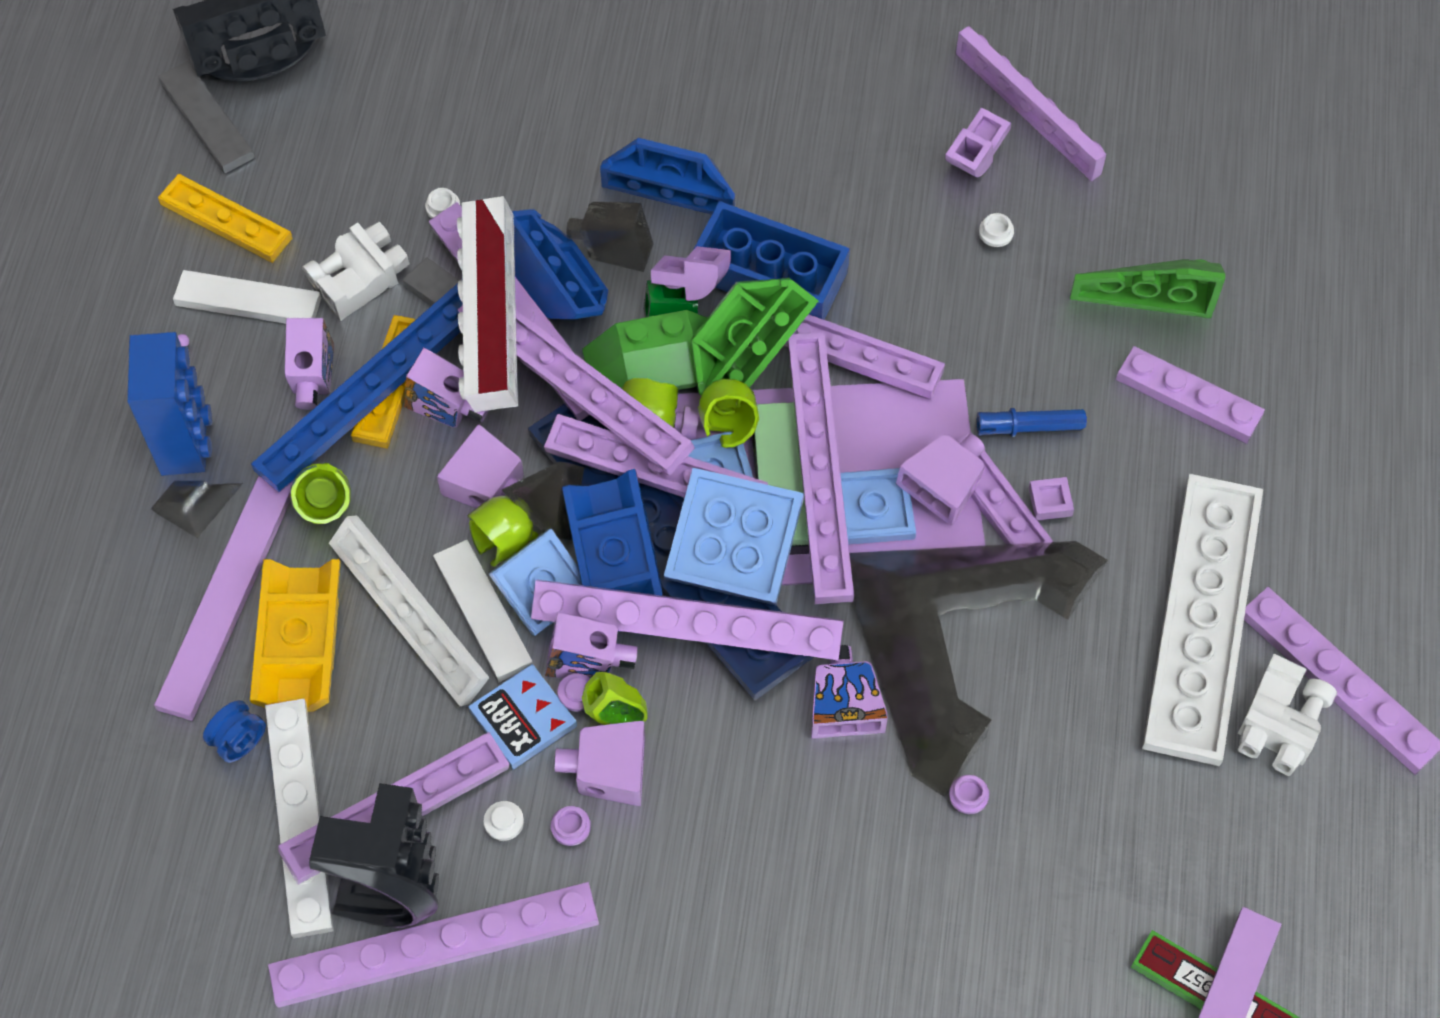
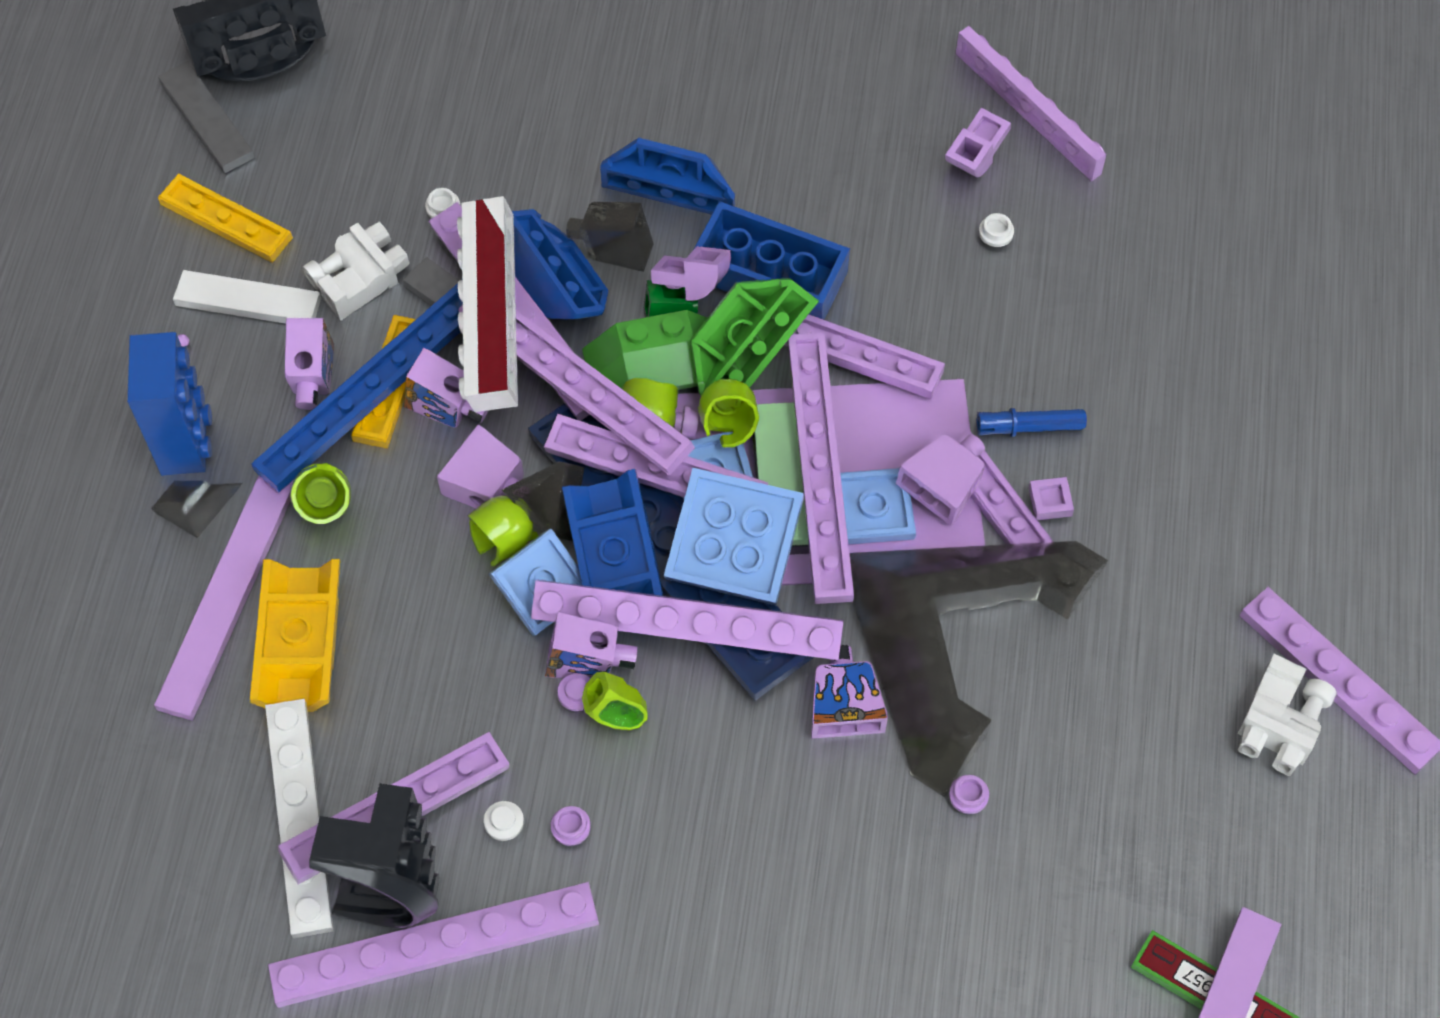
(234, 731): blue wheel -> none
(408, 610): white plate -> none
(482, 611): white tile -> none
(523, 716): tile -> none
(607, 762): lavender torso -> none
(1167, 287): bright green wedge -> none
(1190, 394): lavender plate -> none
(1203, 620): white plate -> none

